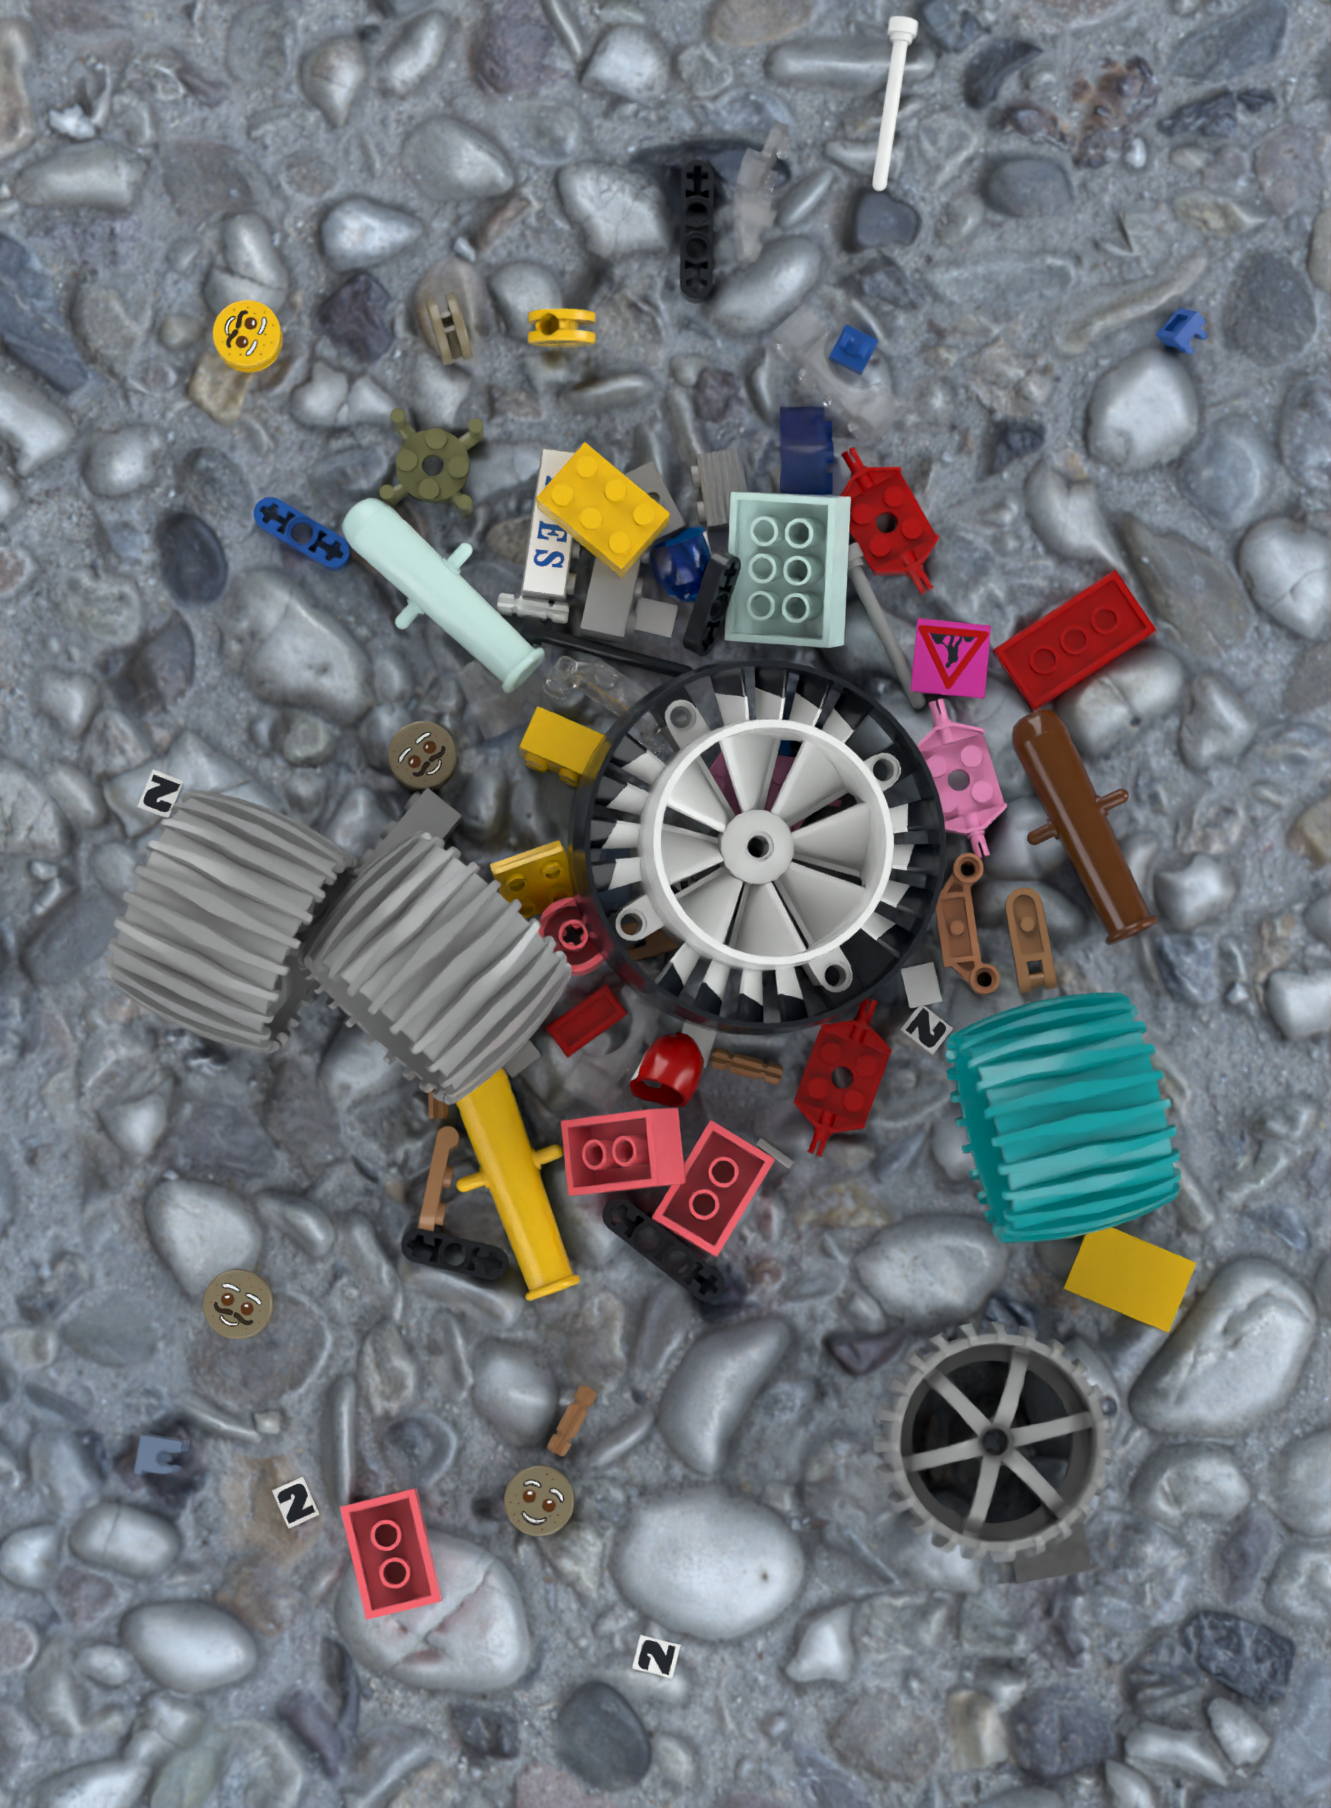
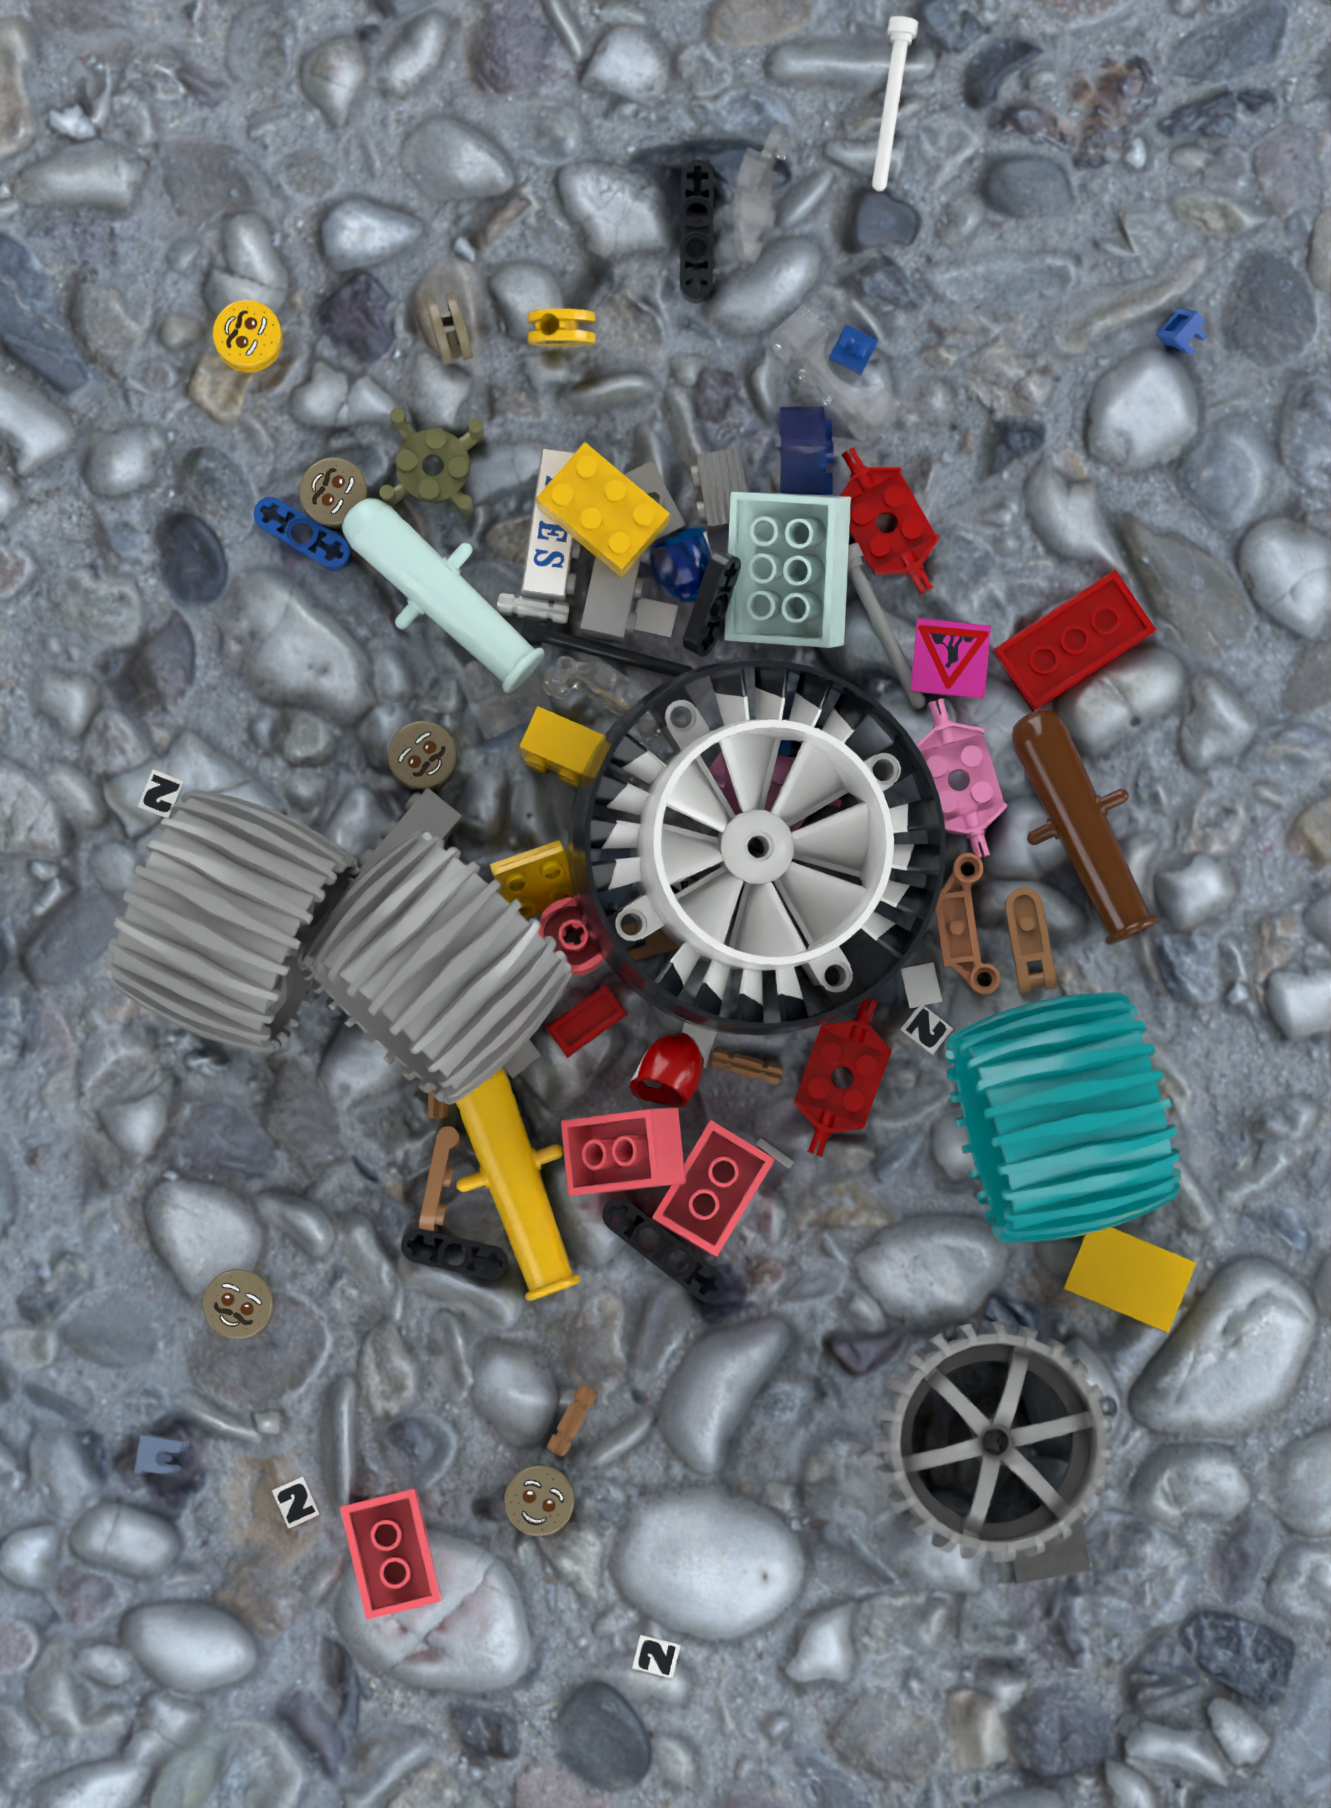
(331, 490): none -> dark tan head
(597, 1078): clear arch -> none

